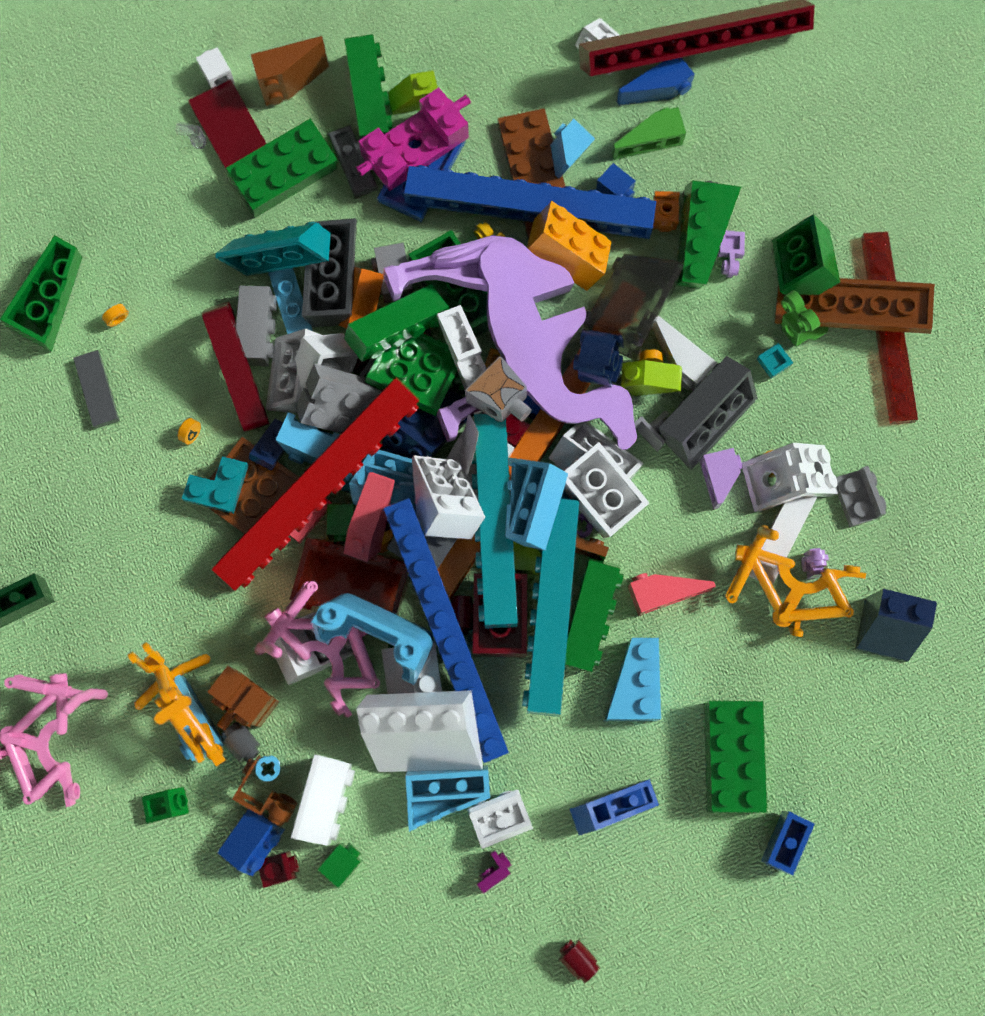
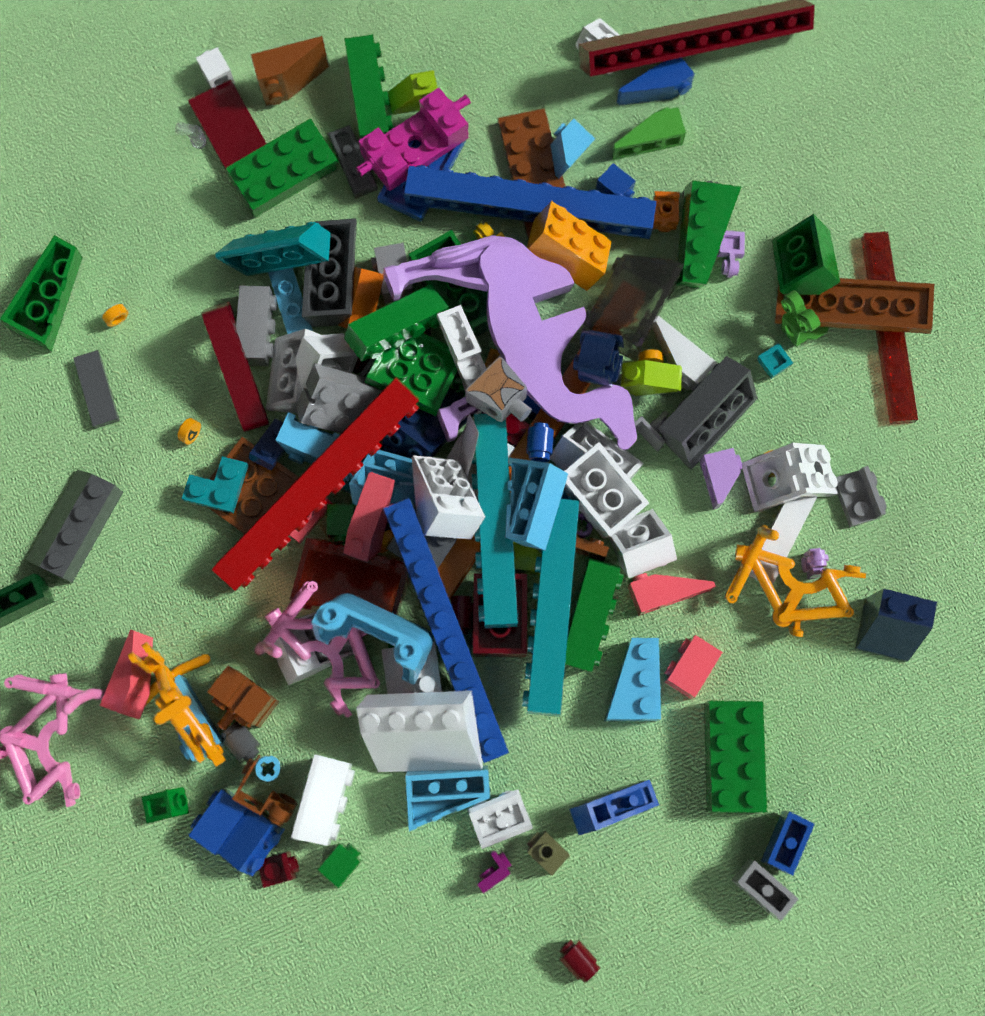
(75, 525): none -> dark grey slope
(129, 683): none -> coral slope
(217, 821): none -> blue brick
(540, 442): none -> blue brick
(547, 852): none -> olive brick
(643, 544): none -> white slope
(692, 667): none -> coral brick
(764, 889): none -> light grey brick

